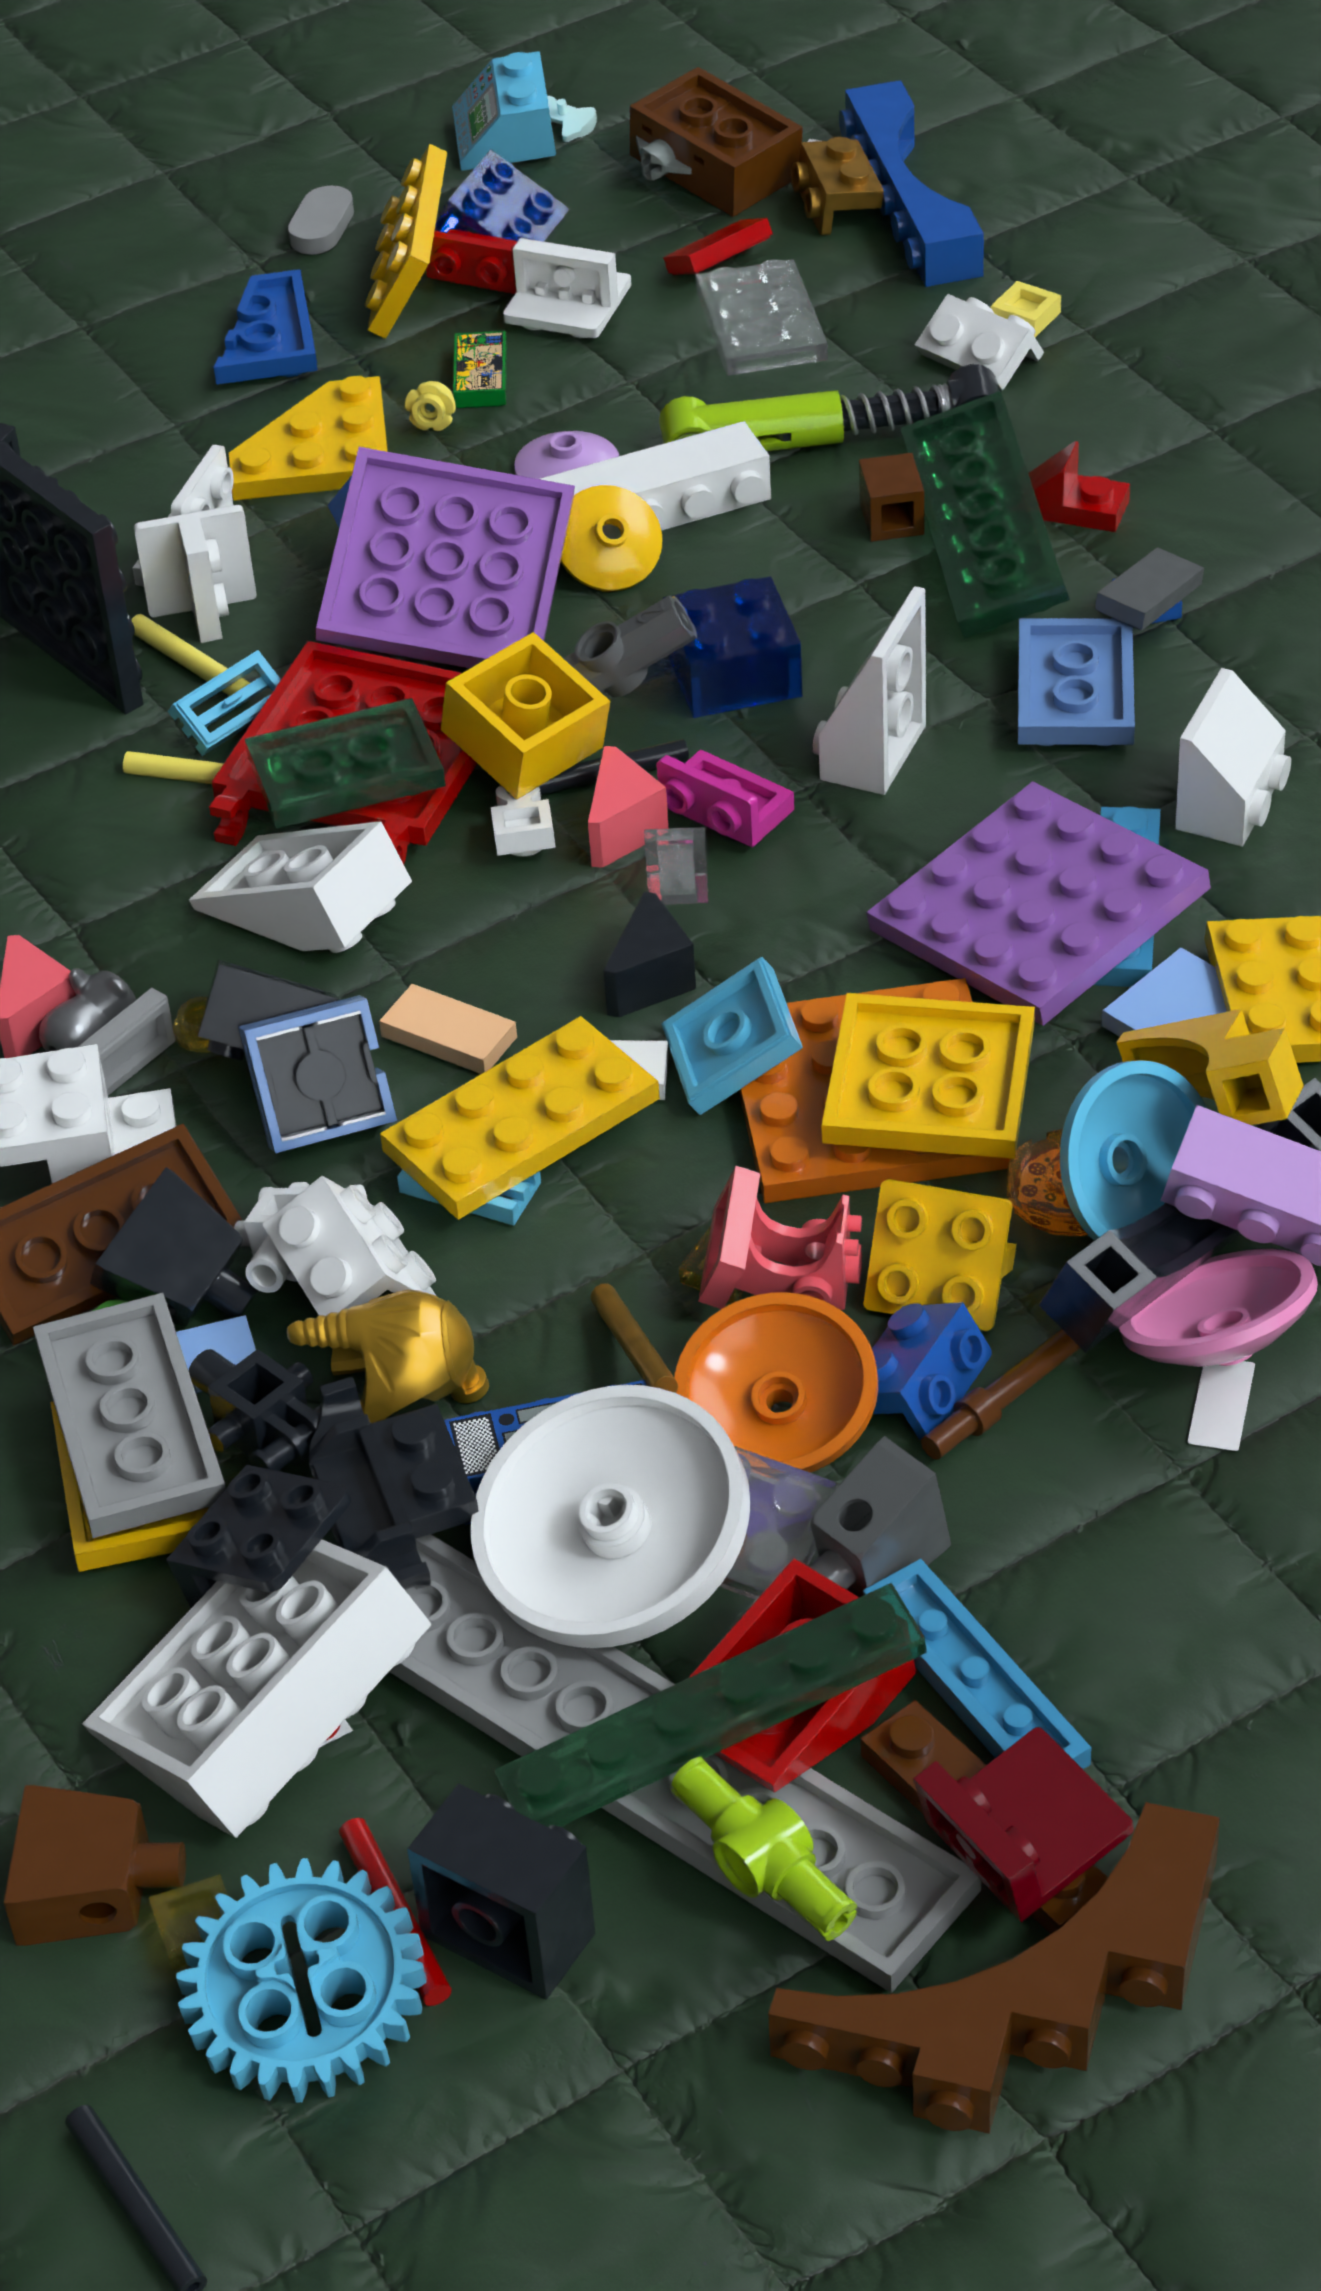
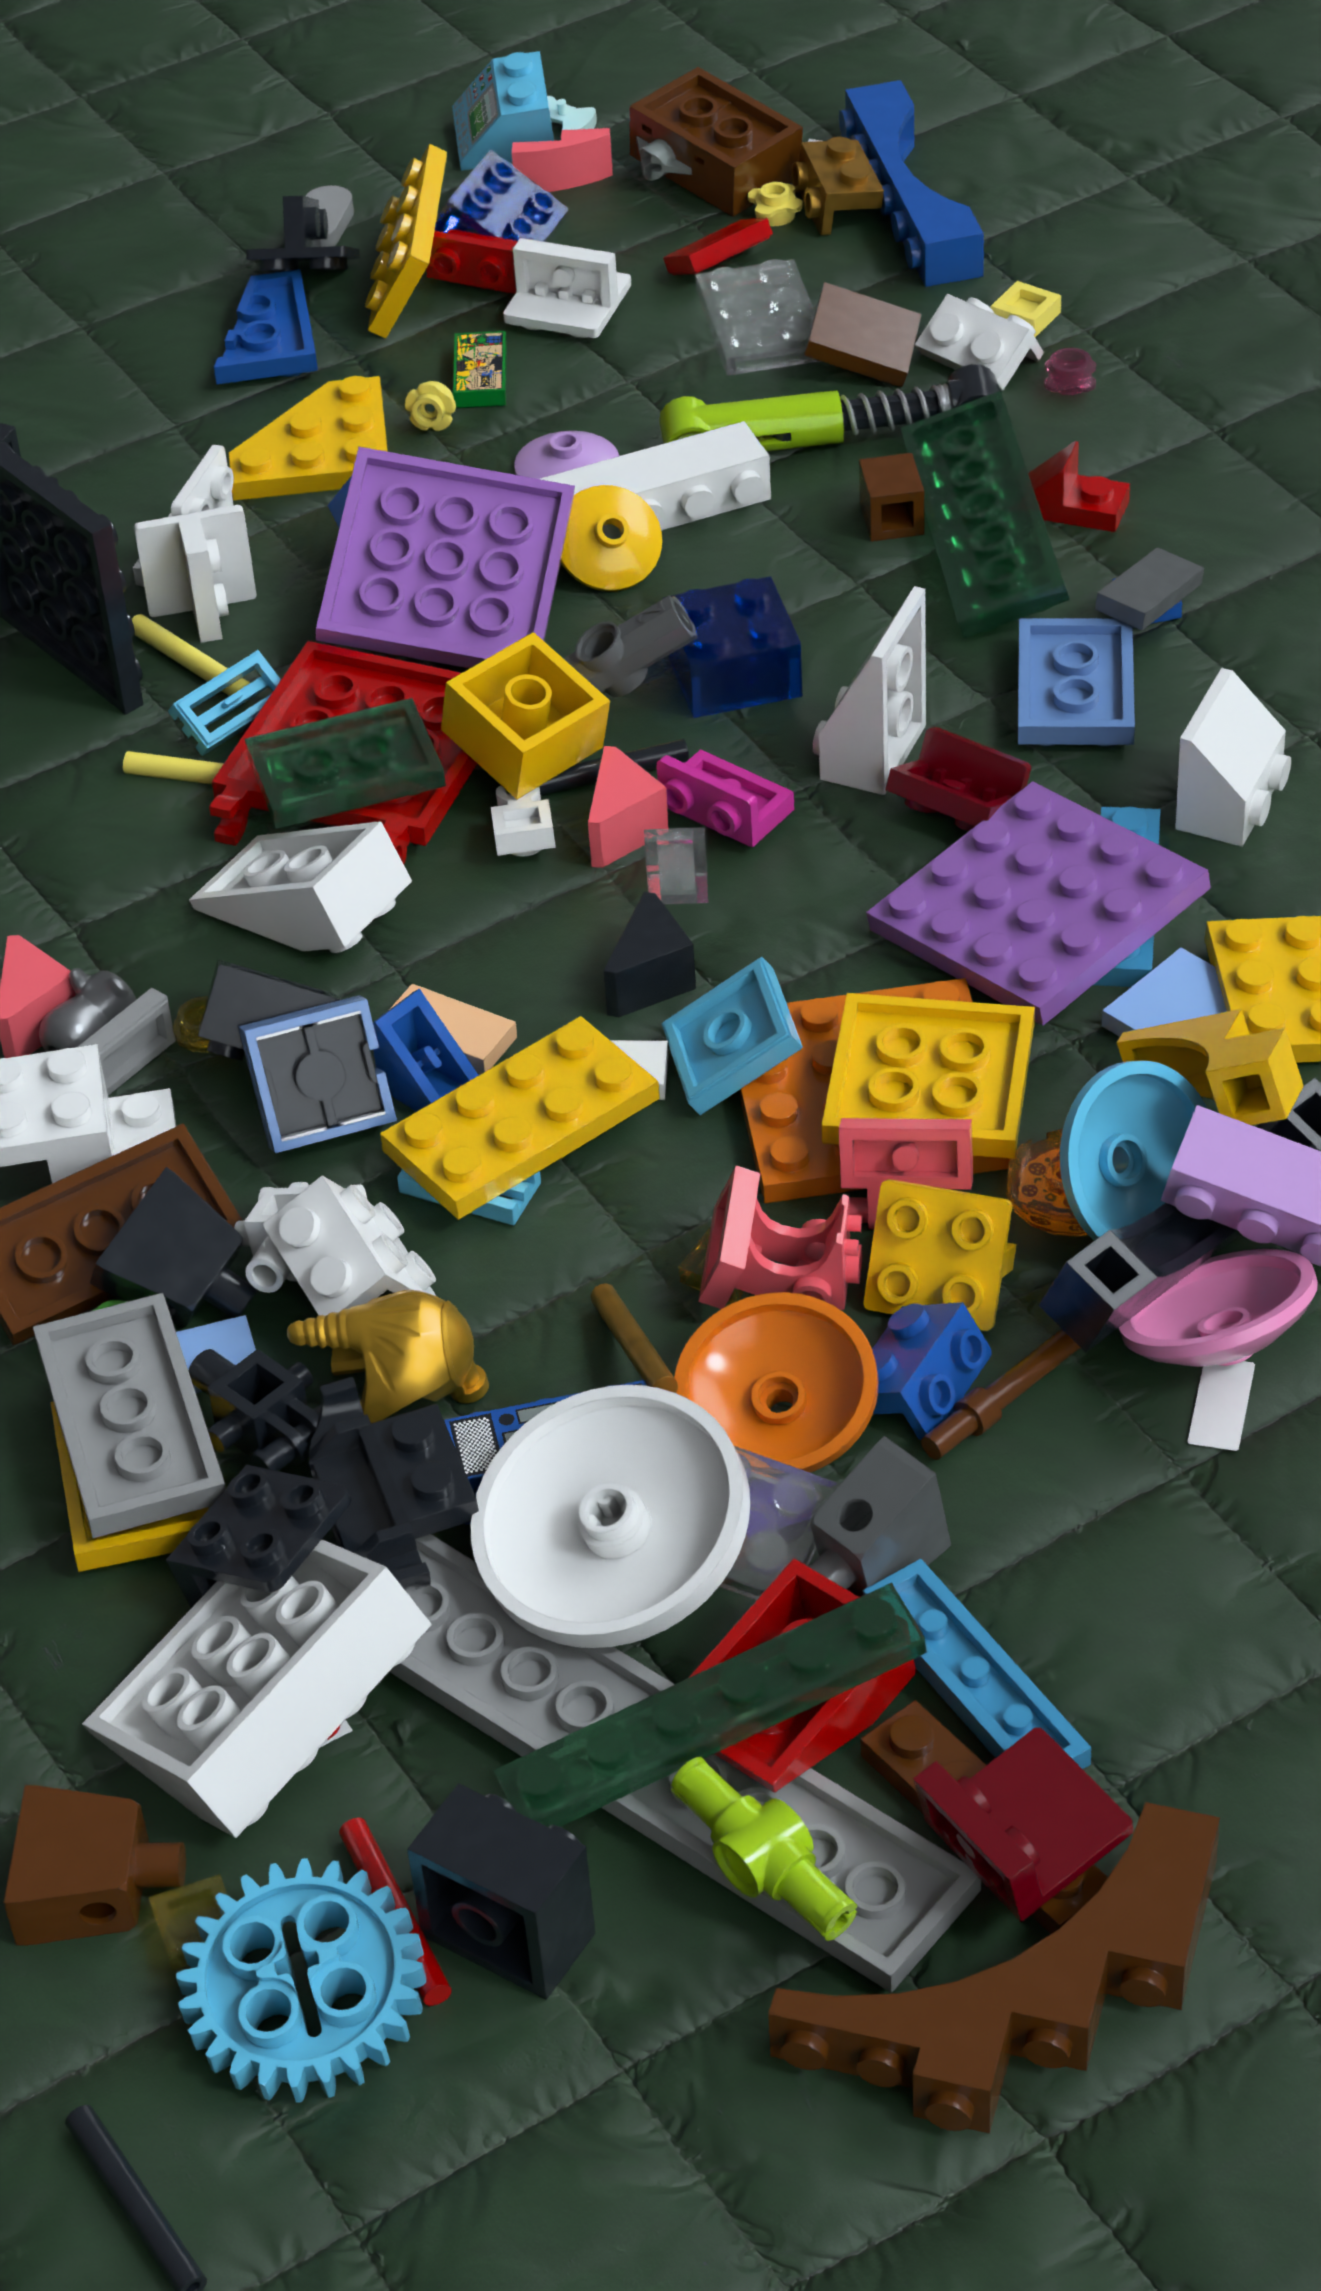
(303, 233): none -> black bracket
(419, 1053): none -> blue slope
(573, 161): none -> coral slope
(775, 202): none -> light yellow plate
(863, 334): none -> tile
(903, 1150): none -> coral plate
(958, 778): none -> dark red bracket
(1070, 372): none -> clear pink plate

